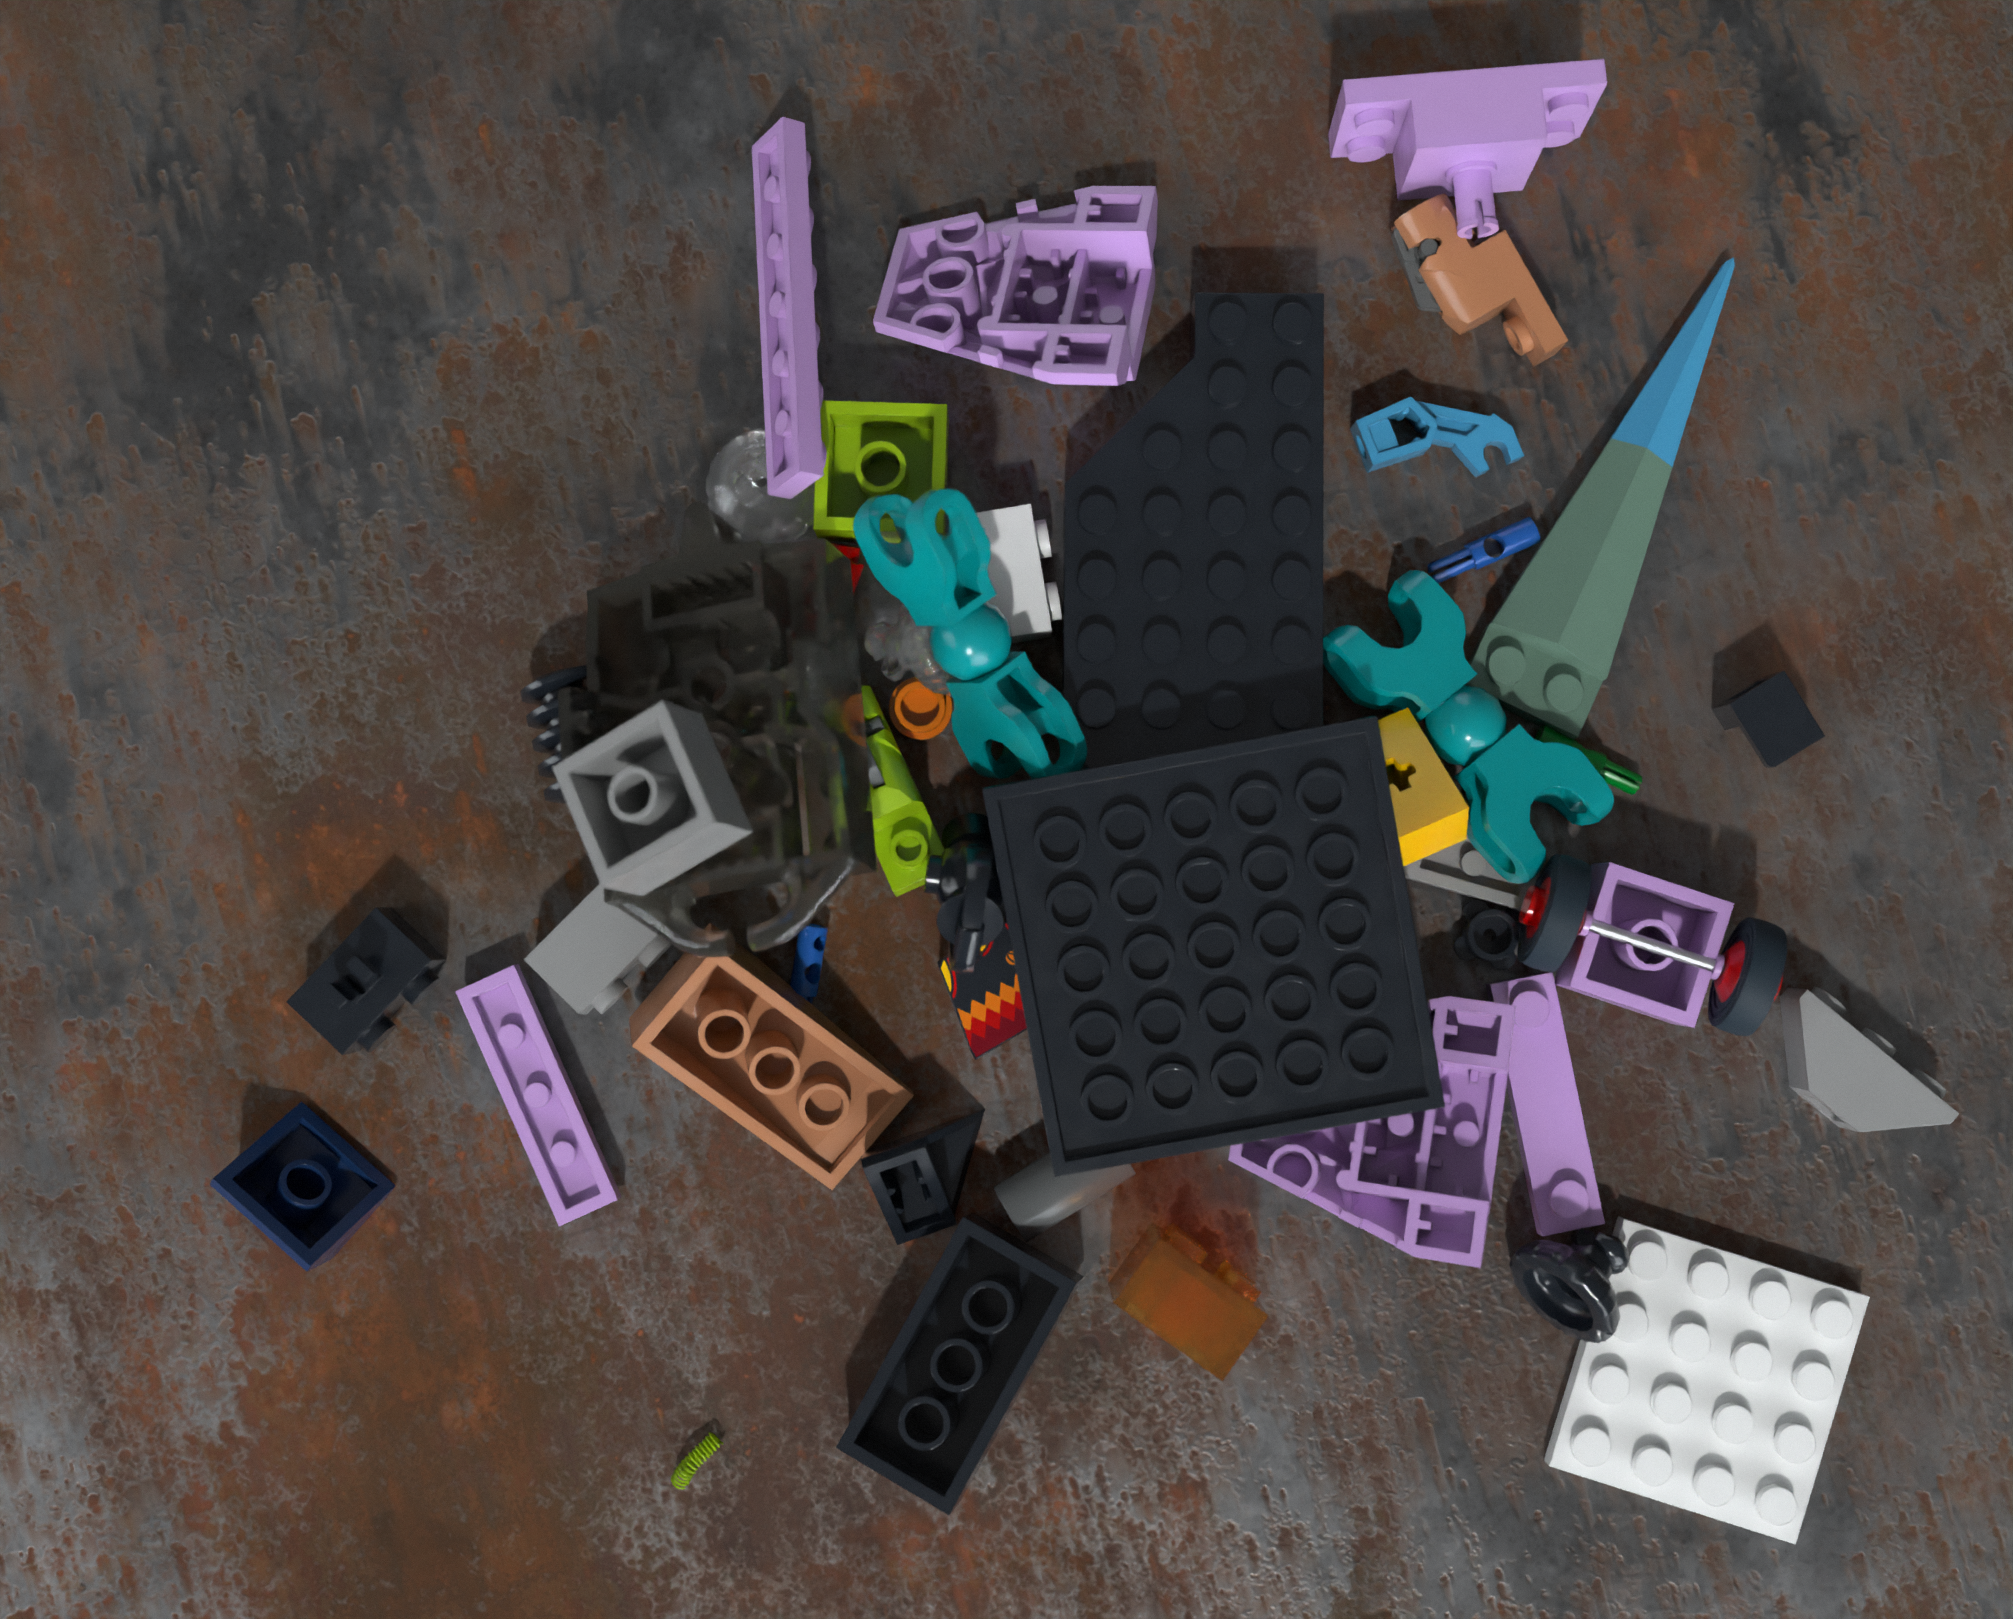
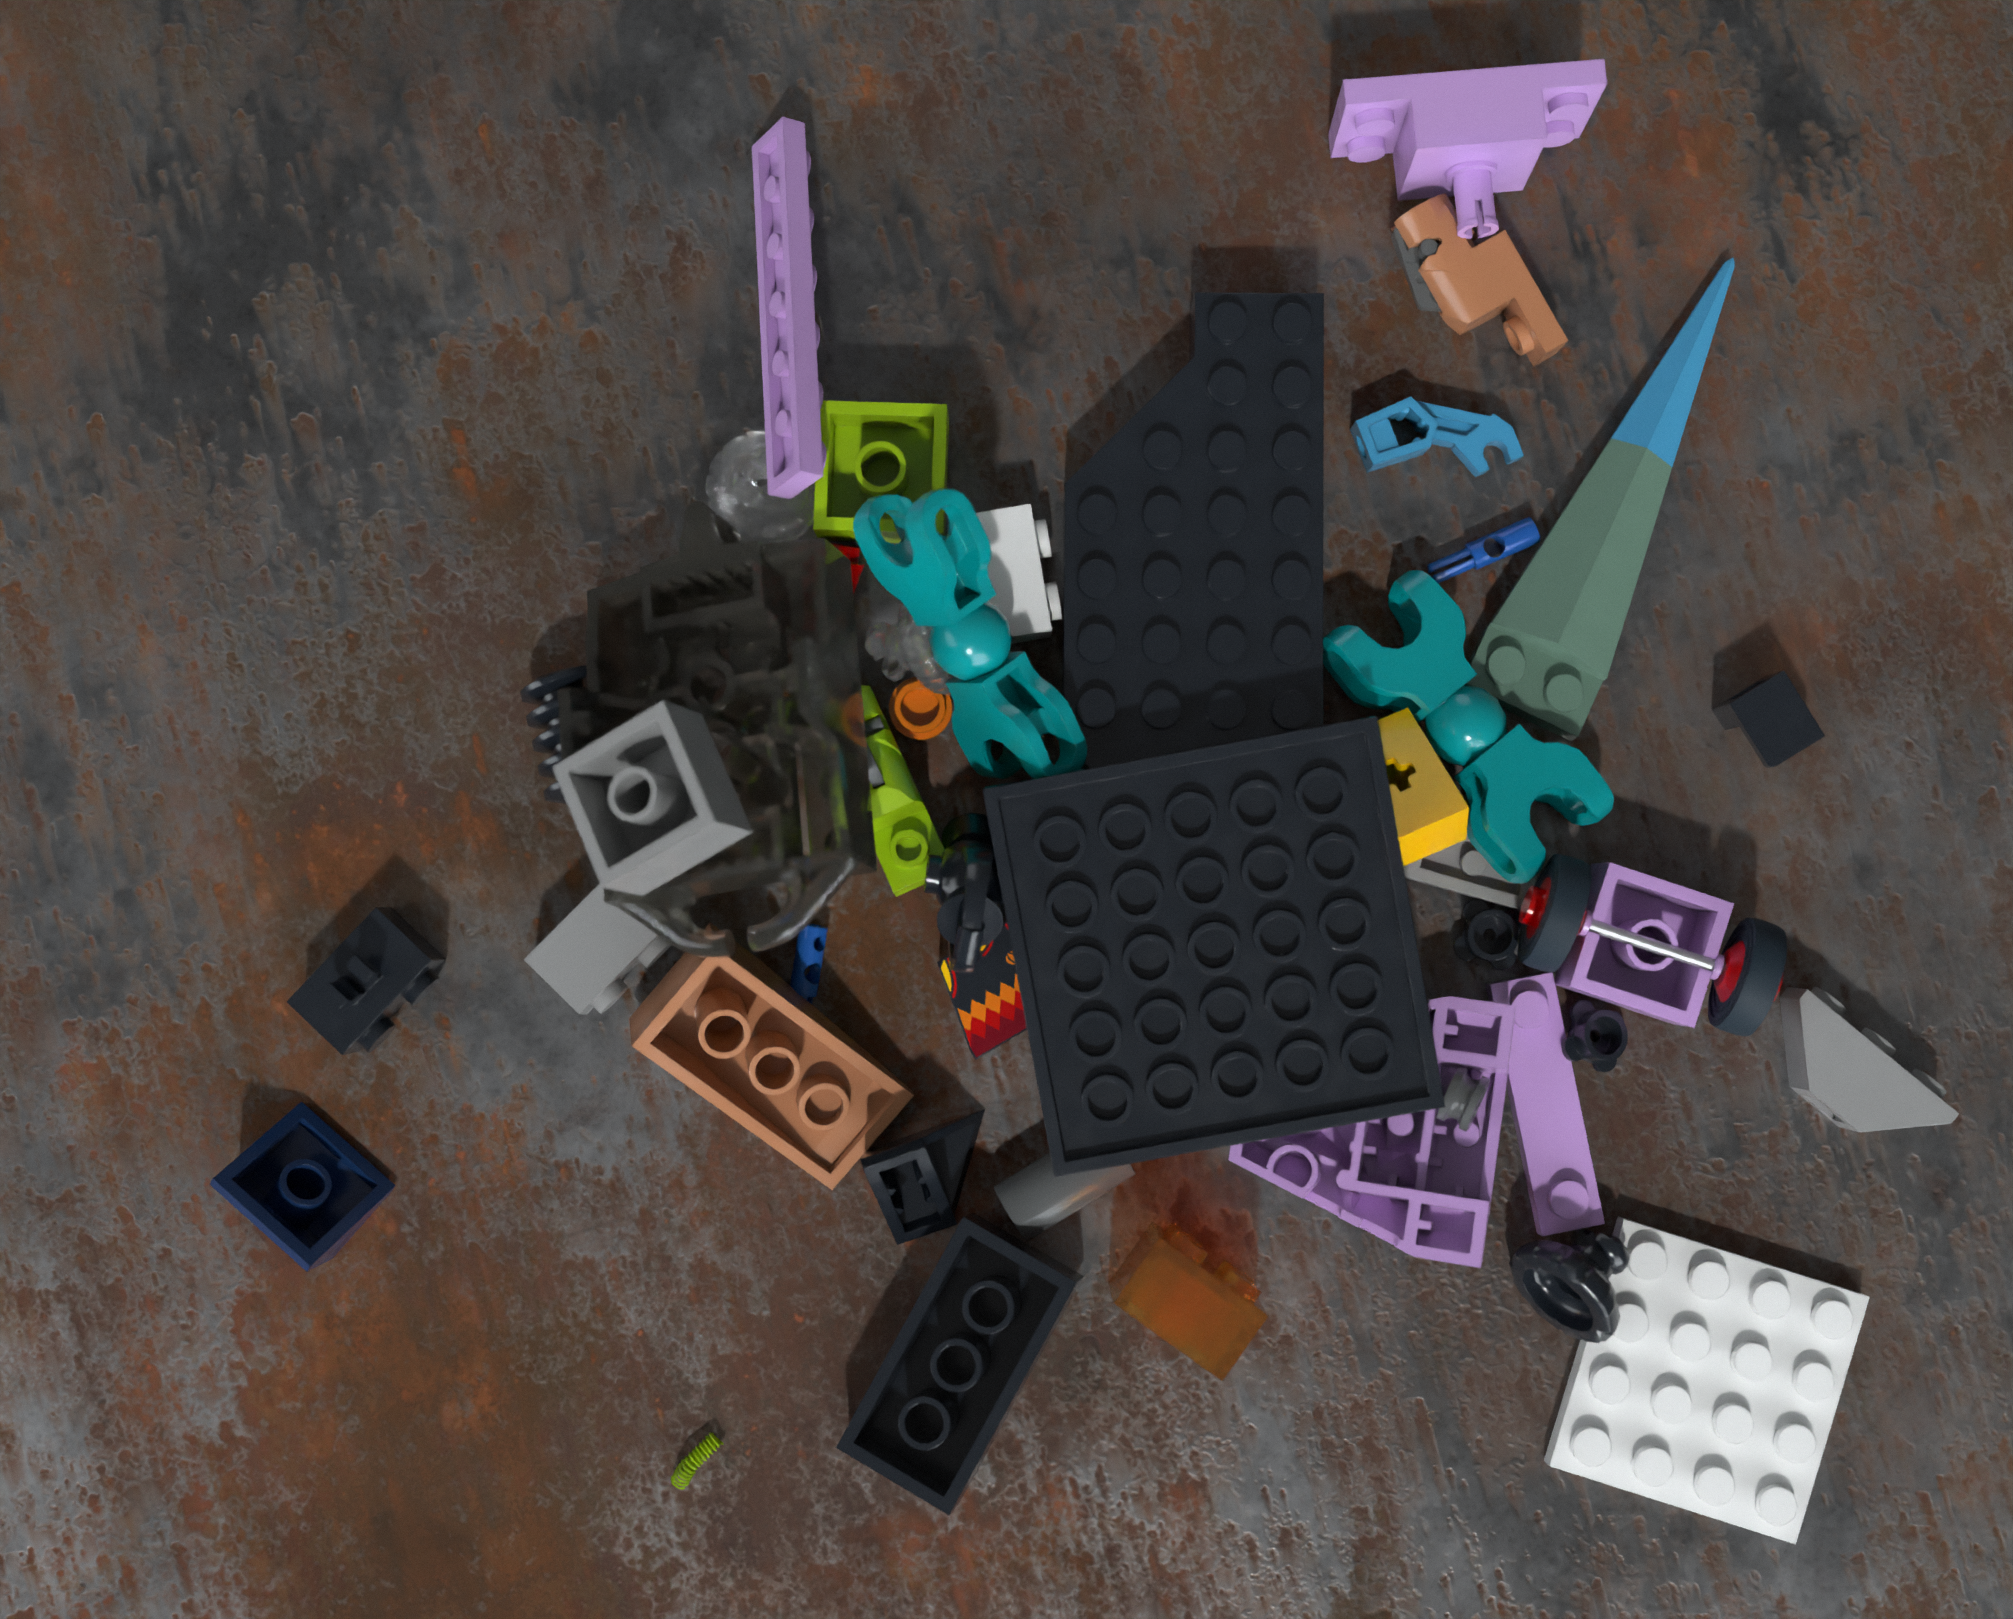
(538, 1094): lavender plate -> none
(1031, 293): lavender wedge -> none
(1463, 1098): none -> dark grey bush
(1609, 1033): none -> black plate
(1610, 771): green pin -> none

